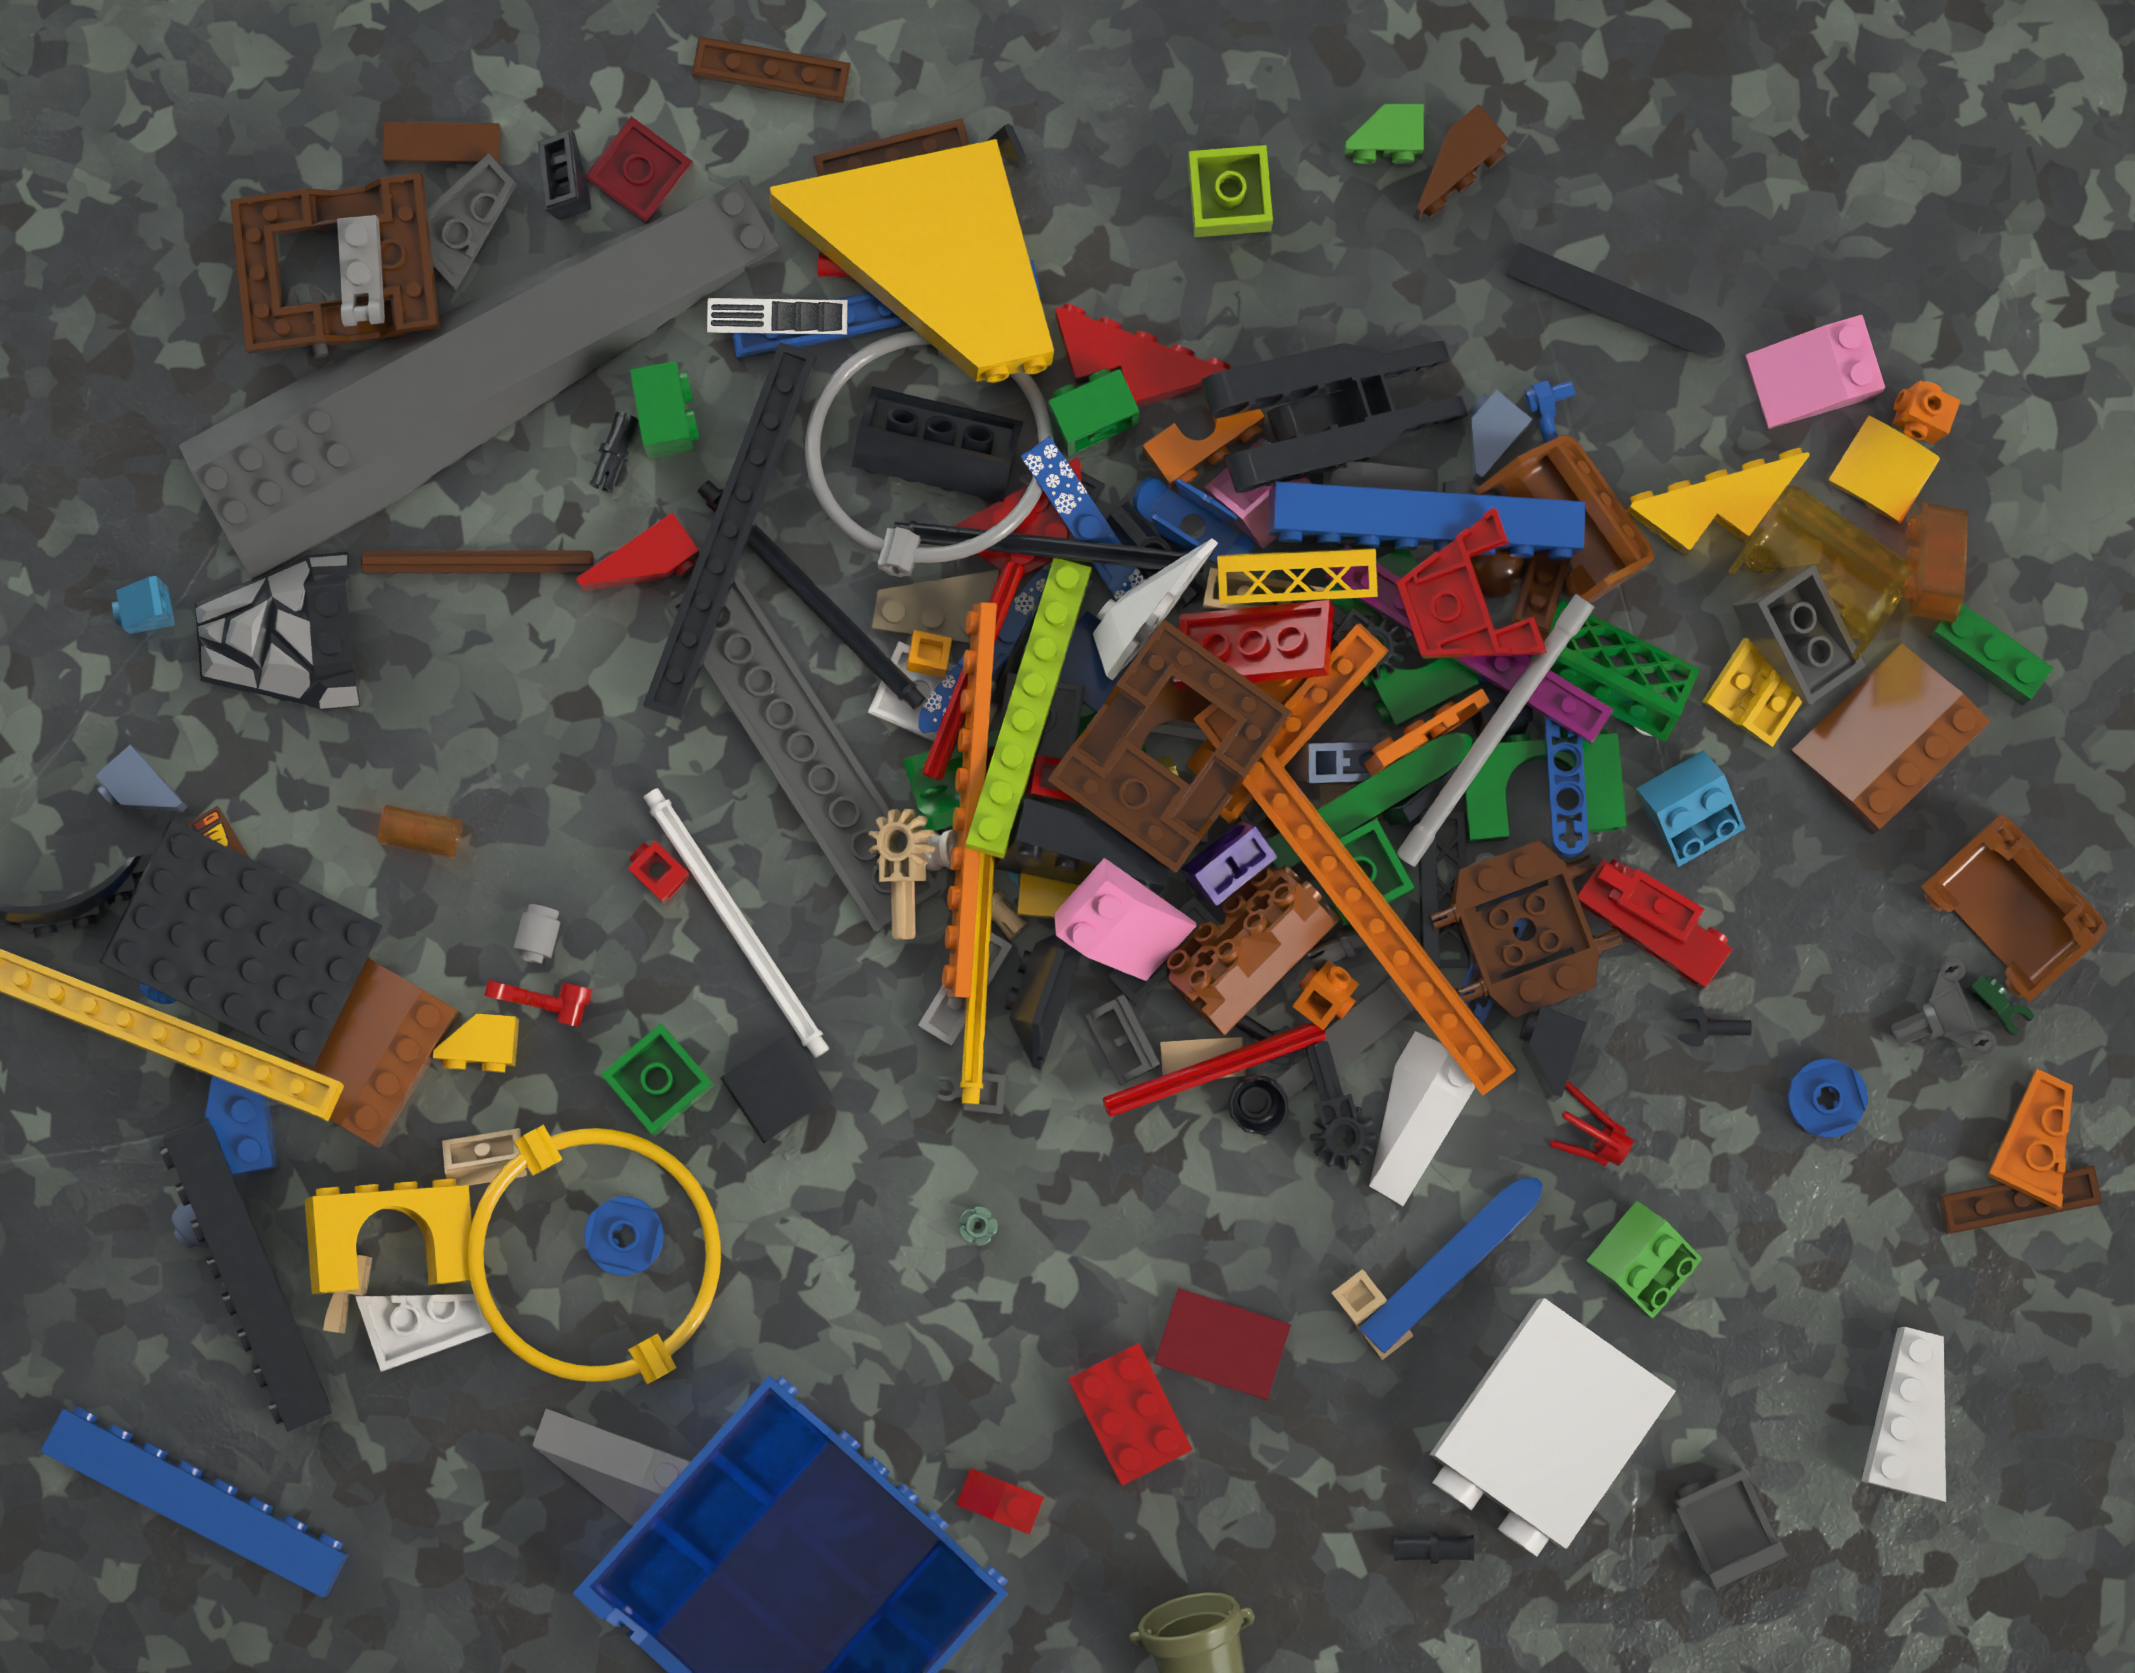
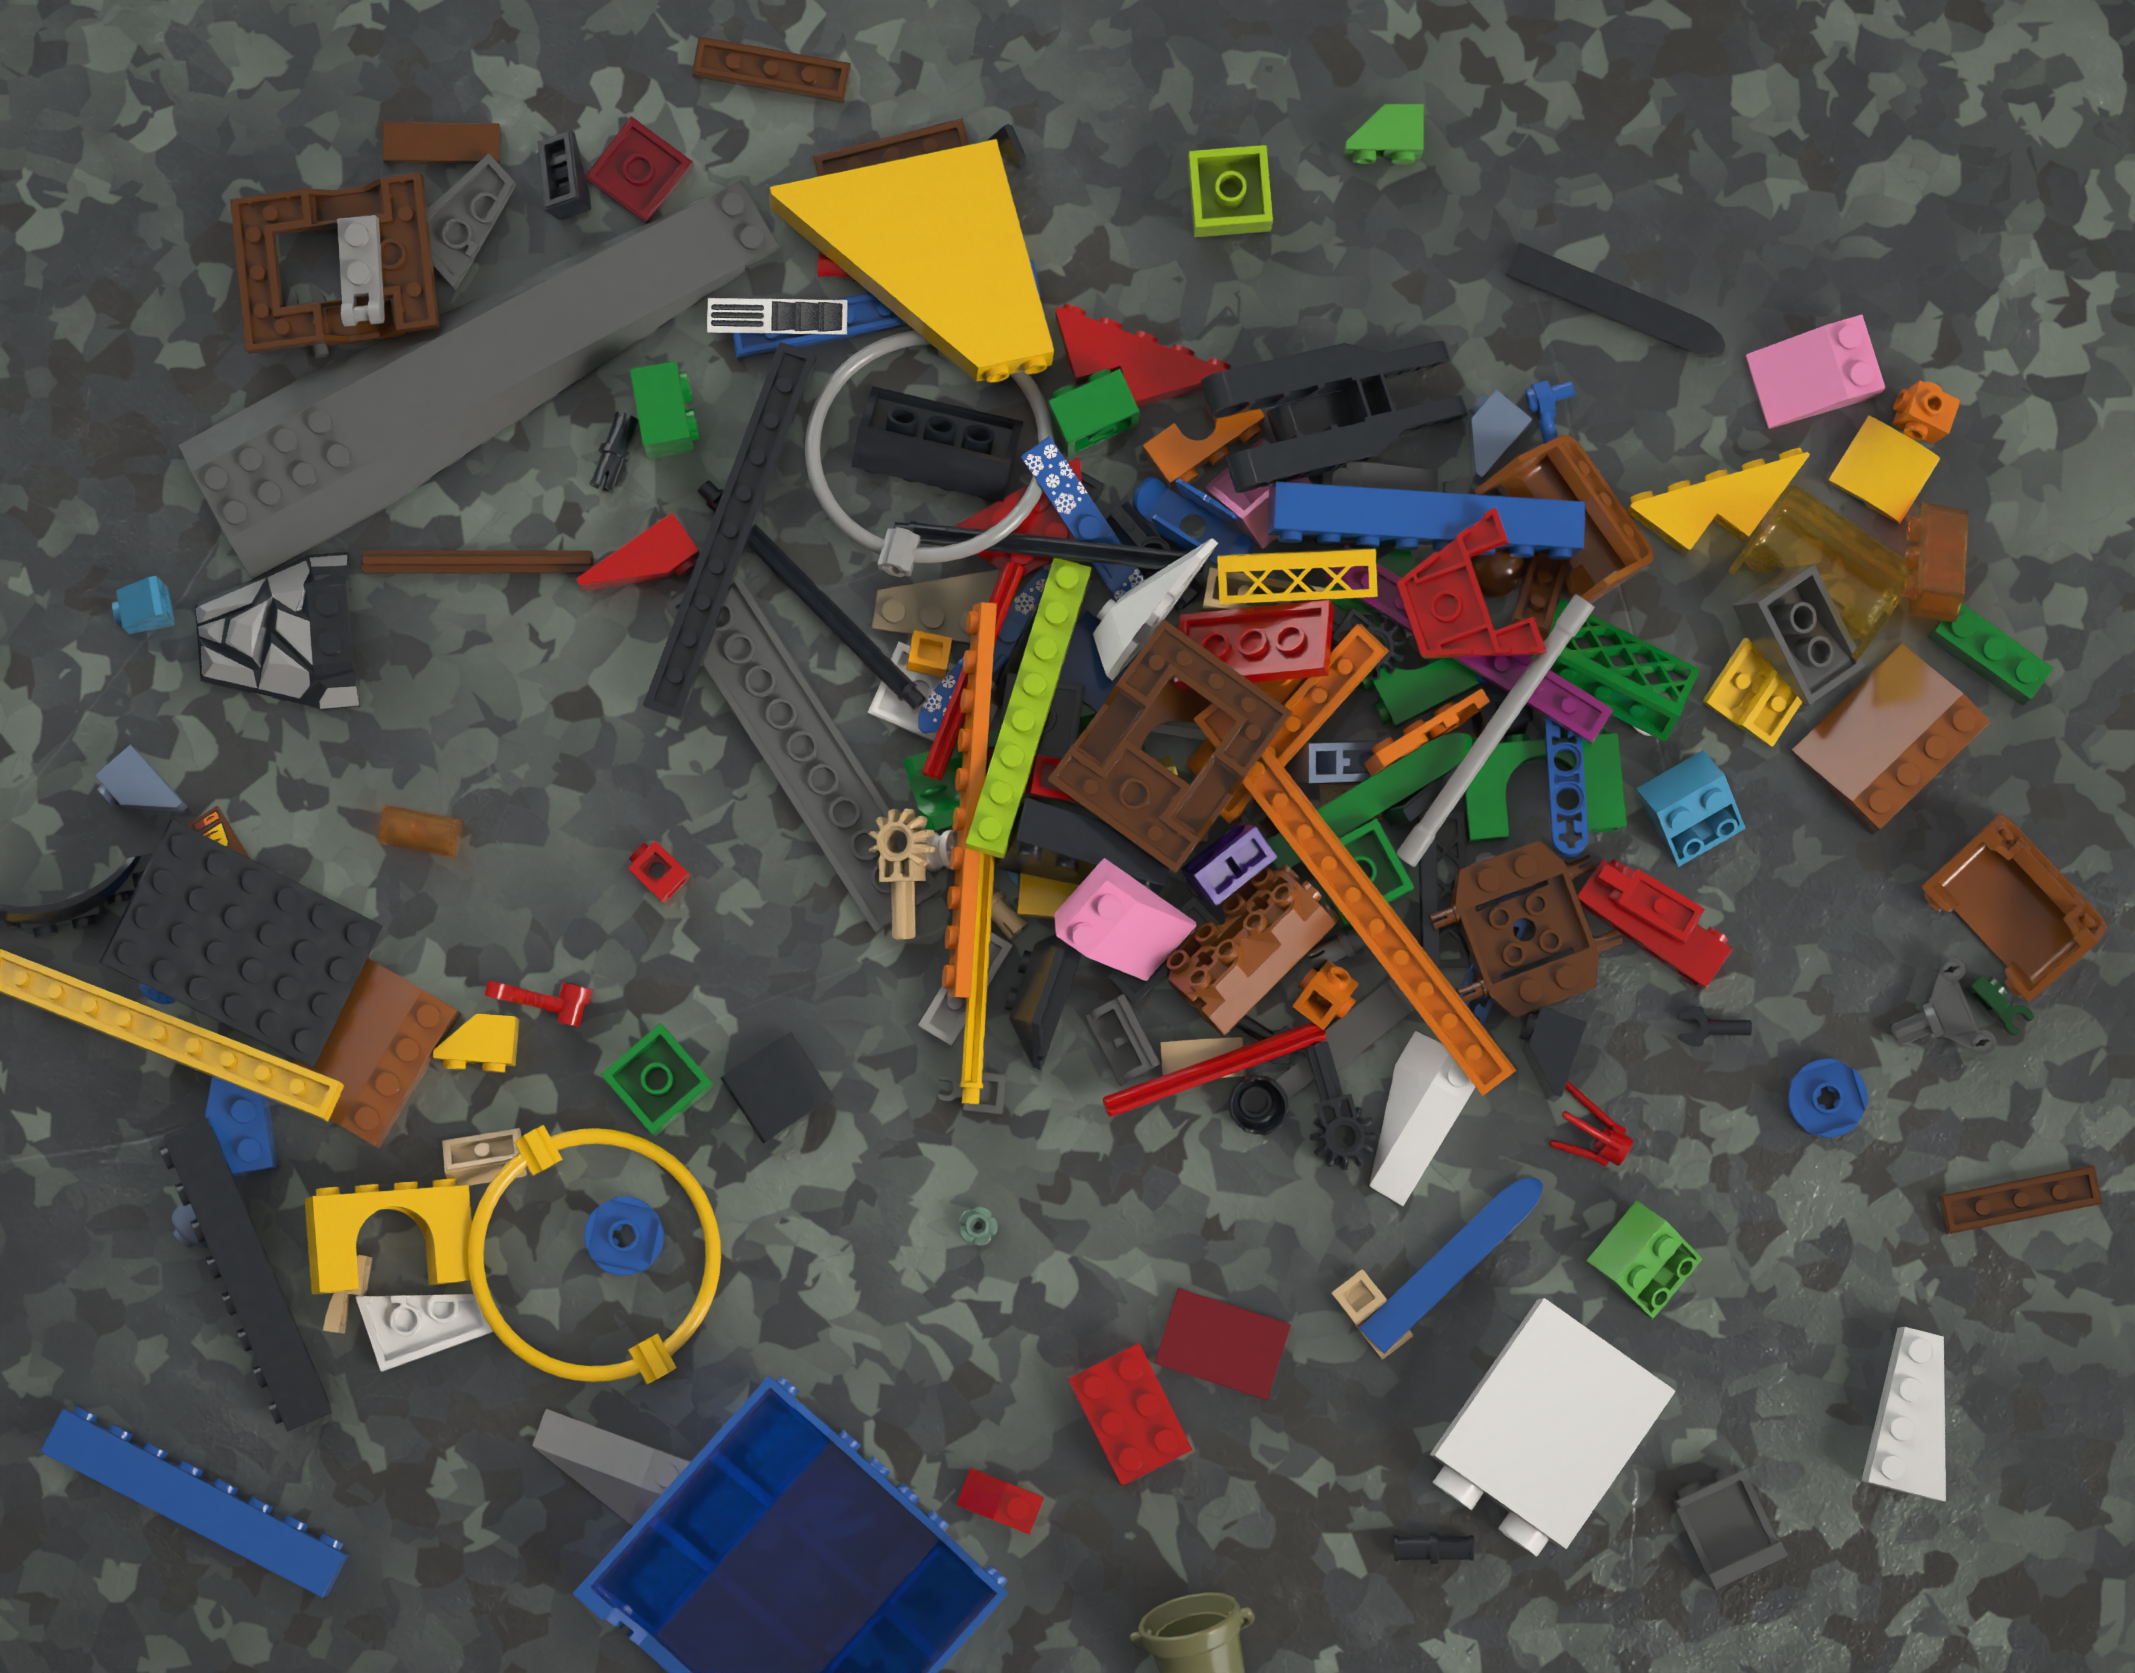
(537, 933): light grey brick -> none
(736, 923): white piece -> none
(1466, 149): reddish brown slope -> none
(2035, 1142): orange wing -> none

